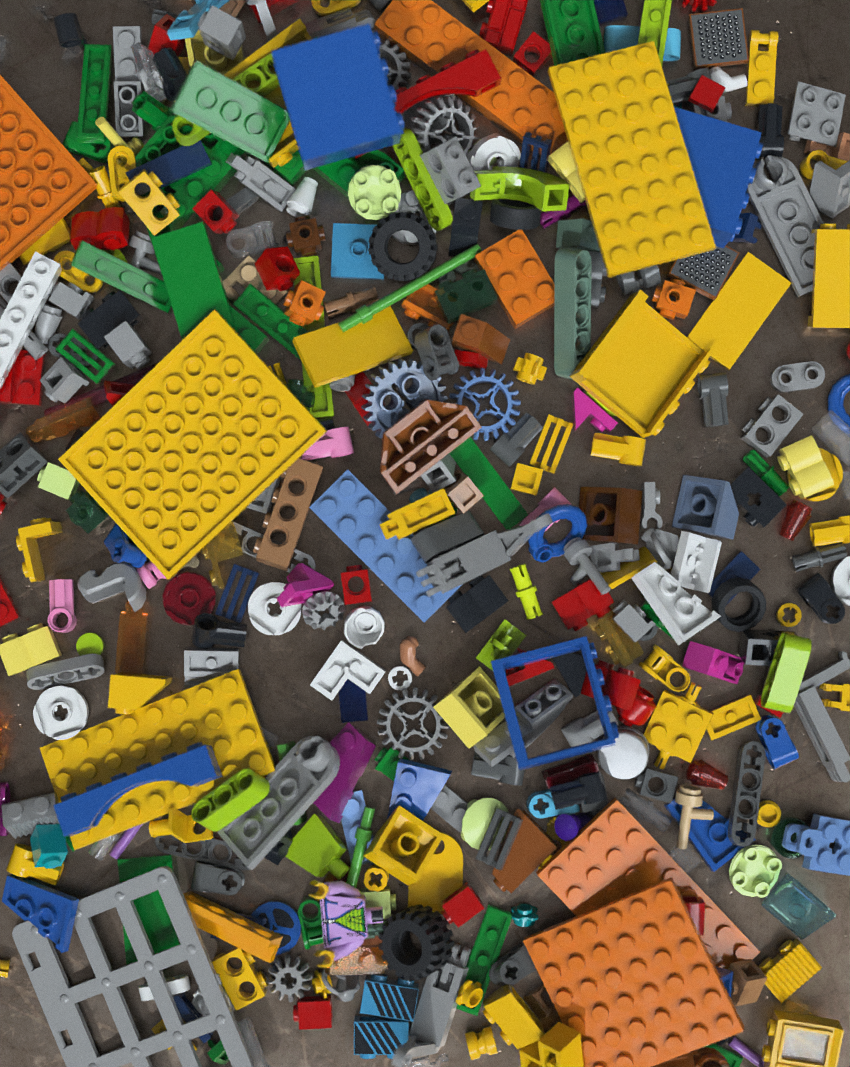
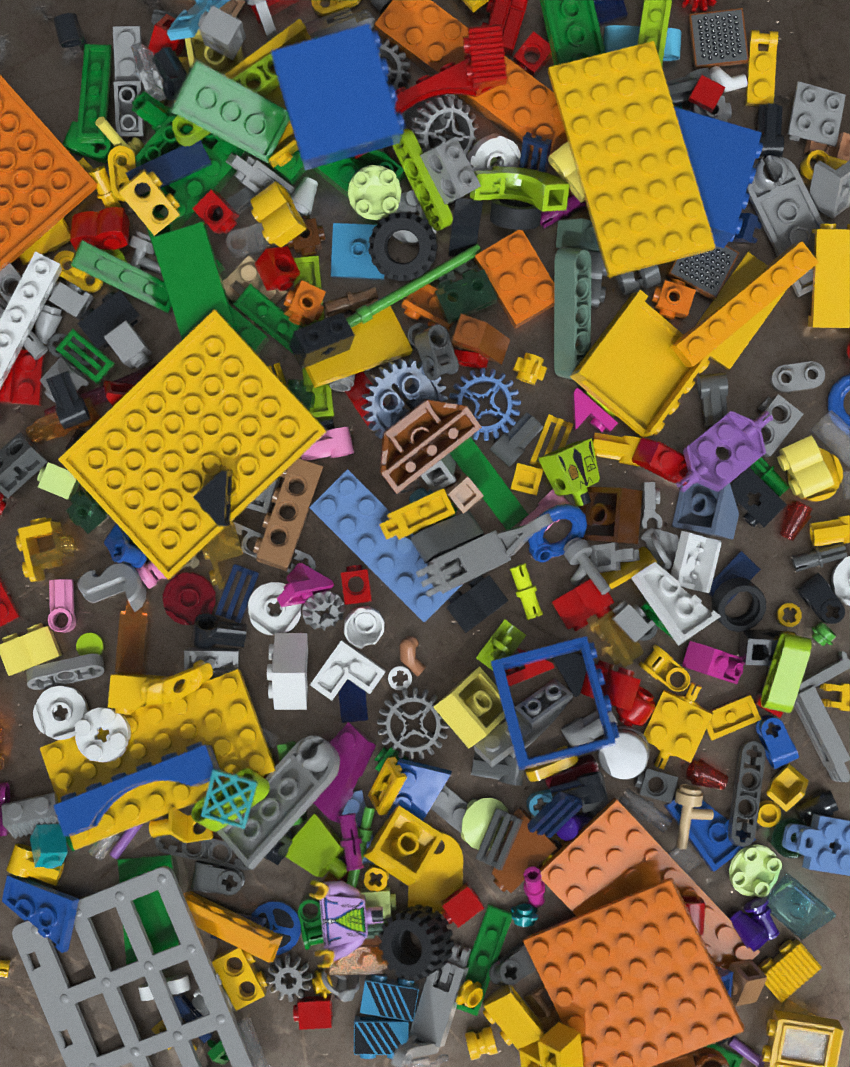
(53, 558): none -> clear yellow bracket
(70, 407): none -> black piece
(95, 748): none -> white plate
(161, 690): none -> yellow piece
(210, 793): none -> teal window
(216, 498): none -> black slope
(277, 214): none -> yellow brick
(288, 671): none -> white brick
(321, 340): none -> black brick
(351, 841): none -> magenta pin
(388, 785): none -> yellow tile
(486, 56): none -> red brick
(534, 887): none -> dark pink pin
(543, 771): none -> yellow plate
(555, 814): none -> dark blue tile
(572, 470): none -> lime torso
(660, 460): none -> red brick
(741, 439): none -> medium lavender plate
(744, 305): none -> light orange arch
(749, 931): none -> dark purple cone
(761, 914): none -> dark purple pin
(787, 787): none -> yellow panel
(821, 804): none -> black cone
(823, 634): none -> bright green plate

